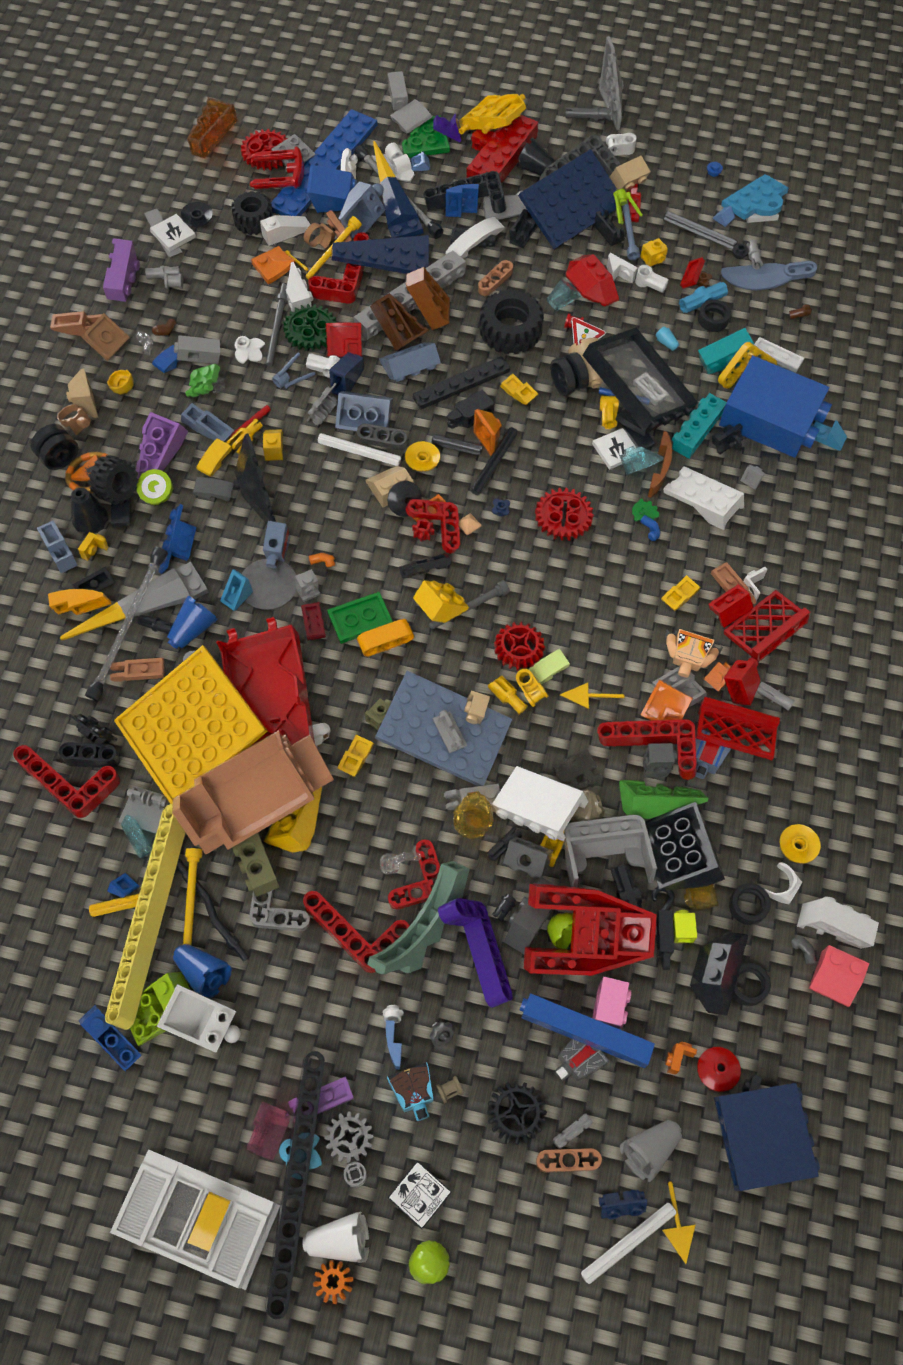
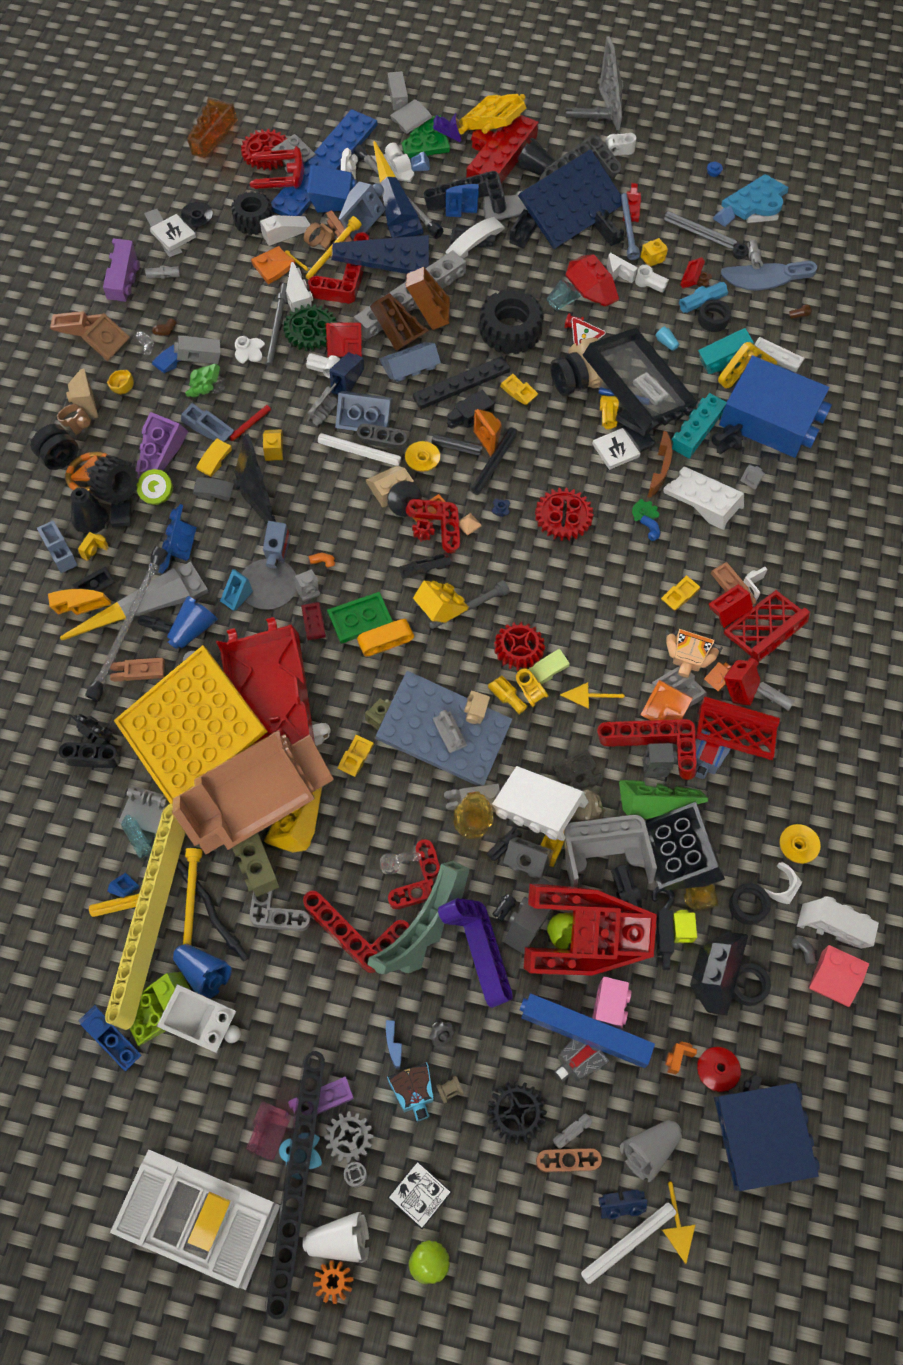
(60, 785): red beam -> none
(173, 280): light grey bush -> none
(252, 428): yellow arm -> none
(282, 378): sand blue plant -> none
(392, 1013): white plate -> none
(494, 284): nougat beam -> none
(621, 198): lime plant -> none
(630, 173): tan slope -> none
(638, 459): clear light blue slope -> none
(832, 437): dark azure slope -> none

